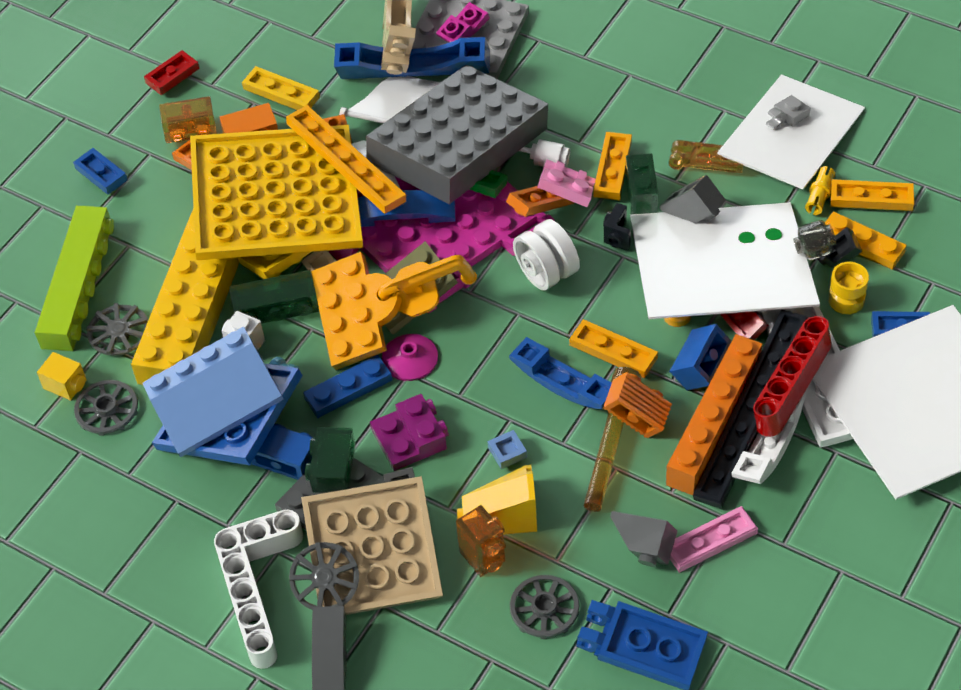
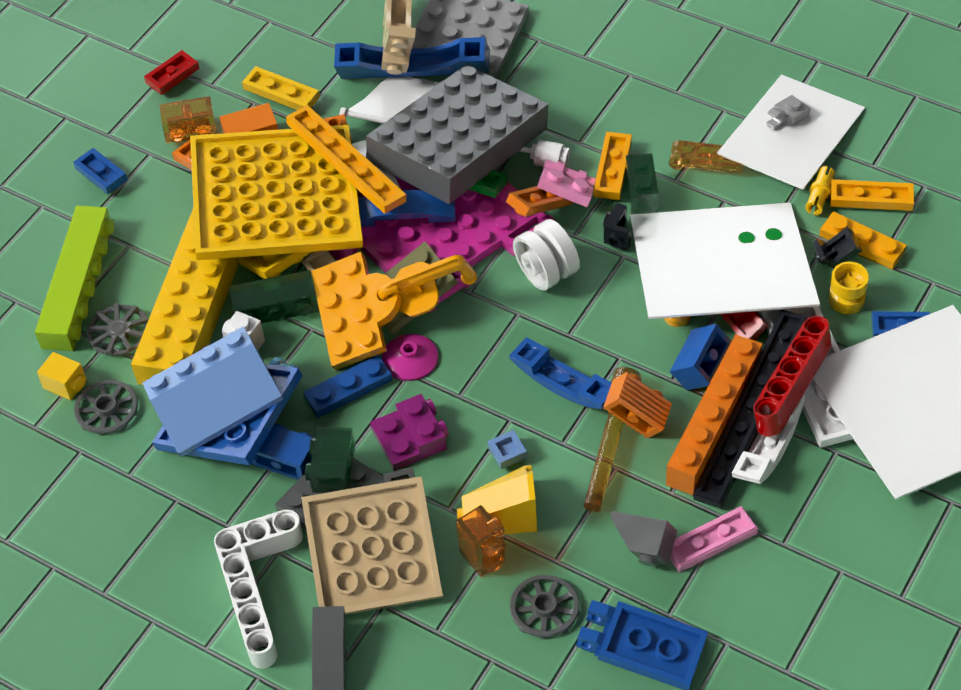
(323, 575): dark grey wheel -> none
(463, 25): dark pink slope -> none
(613, 348): light orange plate -> none
(695, 201): dark grey slope -> none
(815, 240): clear smoke head -> none

